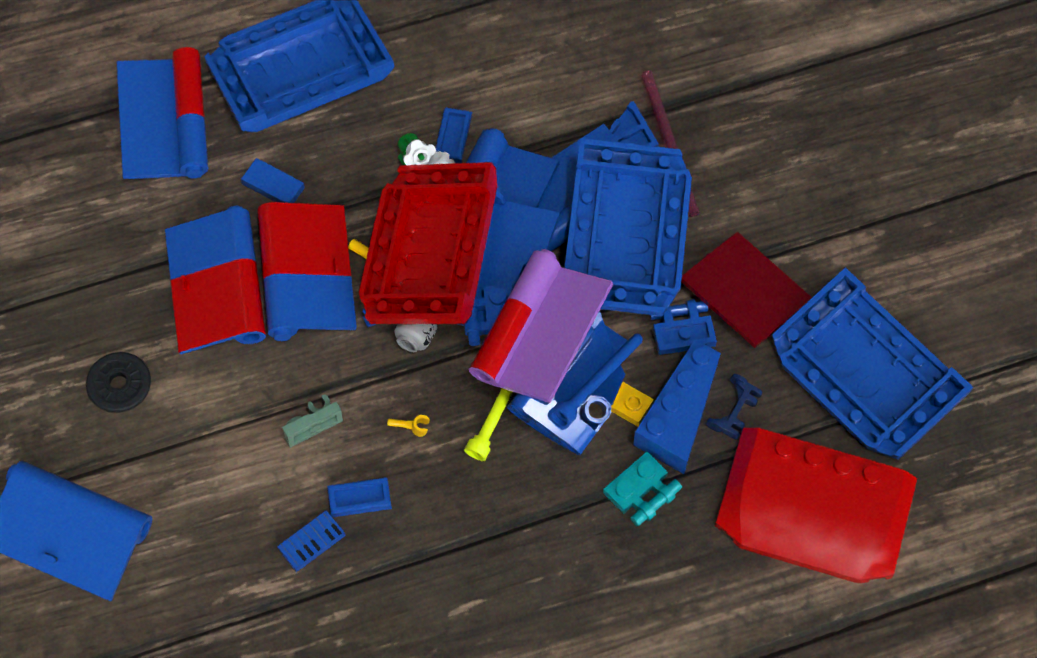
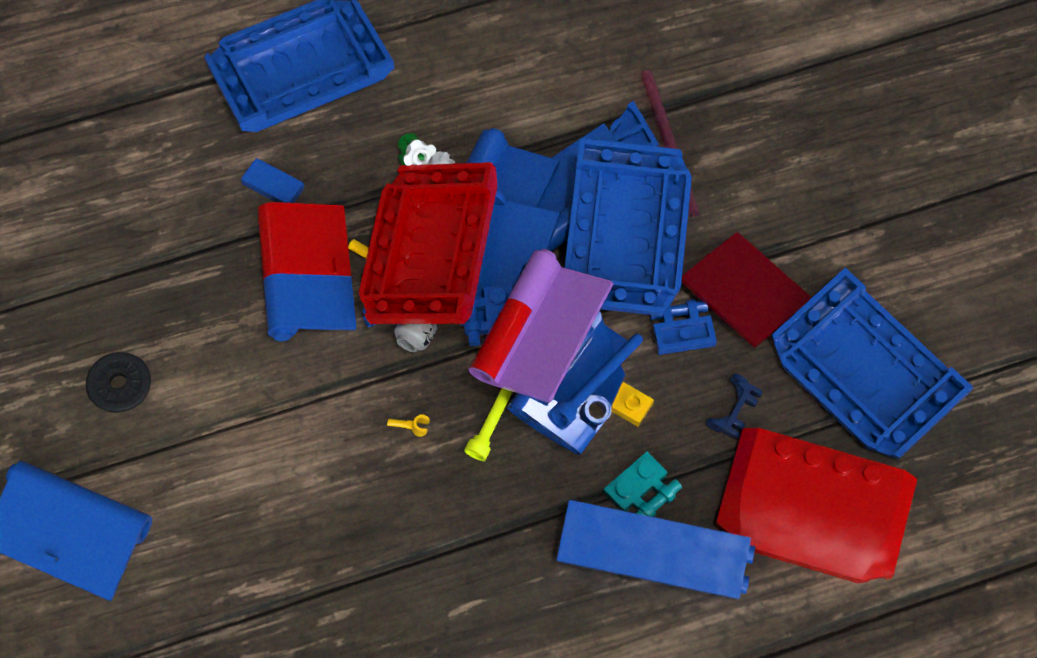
(162, 117): blue door -> none
(215, 281): door -> none
(302, 428): sand green plate -> none
(311, 541): blue tile -> none
(359, 497): blue tile -> none
(454, 133): blue tile -> none
(655, 550): none -> blue brick
(676, 414): blue wedge -> none

